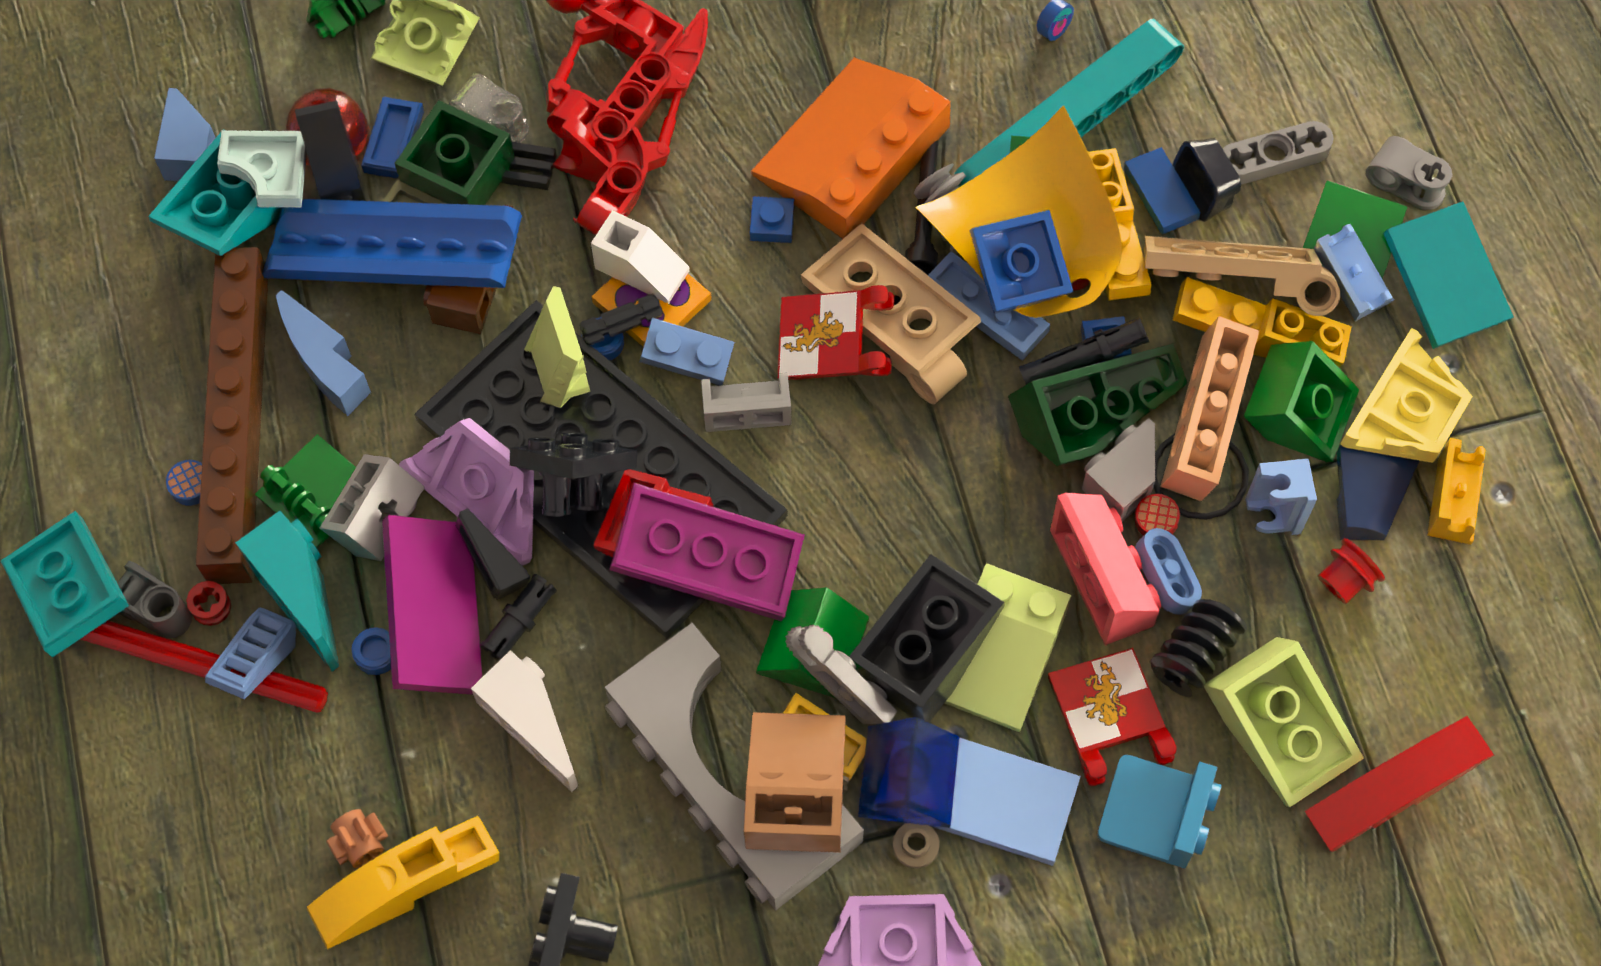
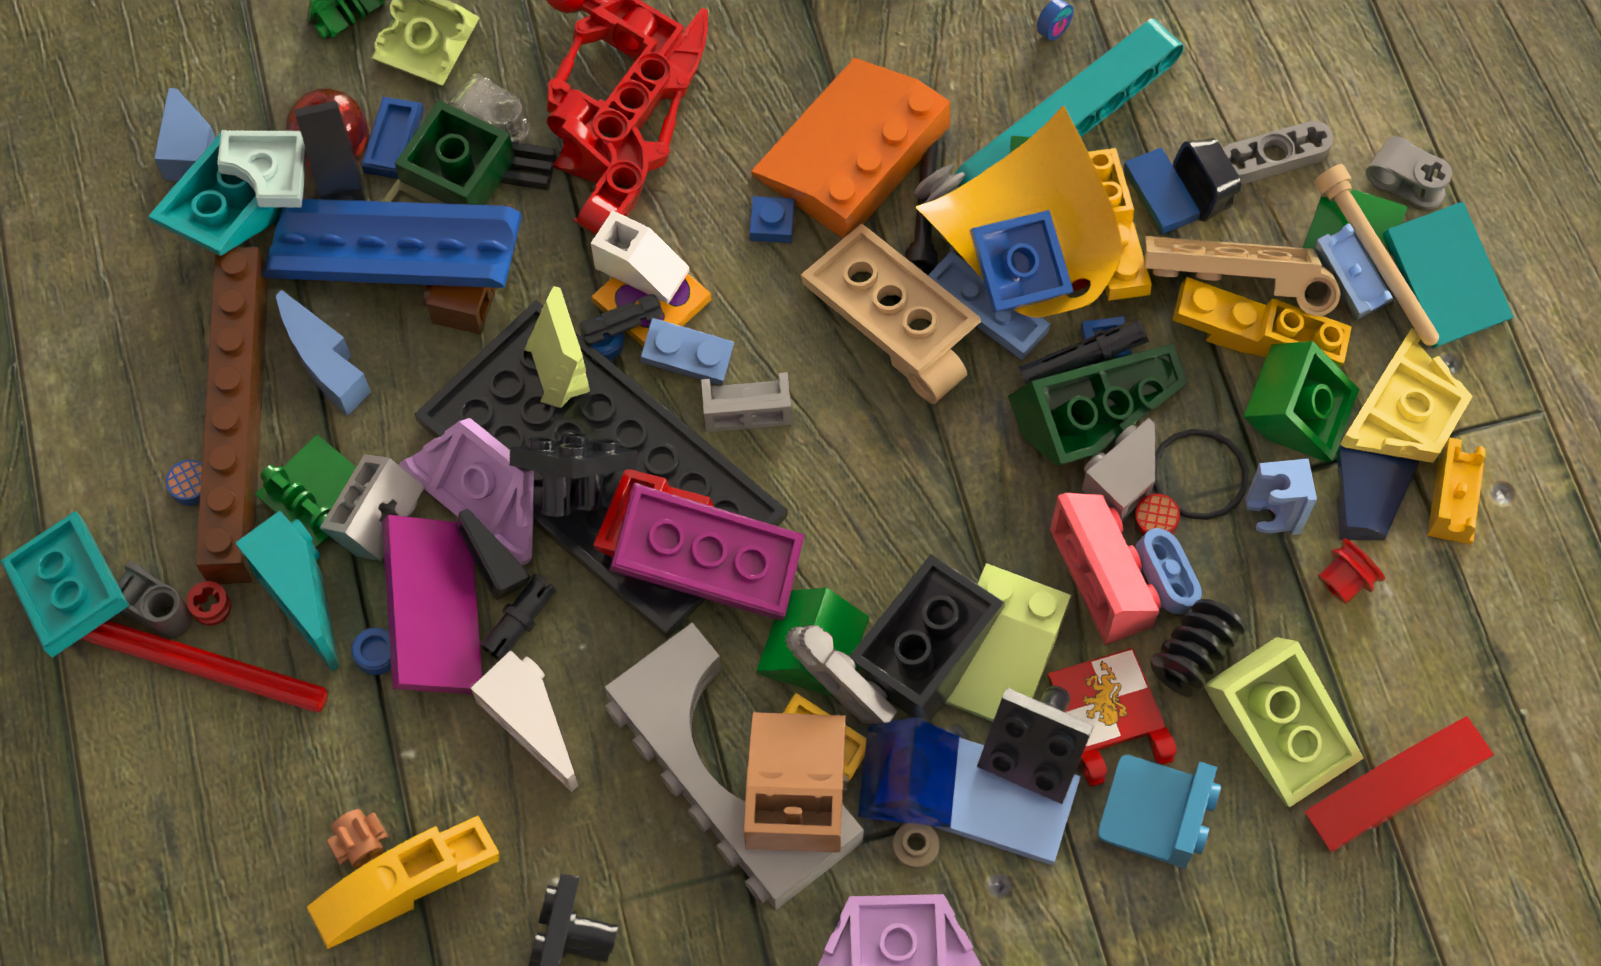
(261, 628): medium blue slope -> none
(825, 334): flag -> none
(1036, 742): none -> black plate
(1210, 409): light nougat brick -> none
(1337, 187): none -> tan piece

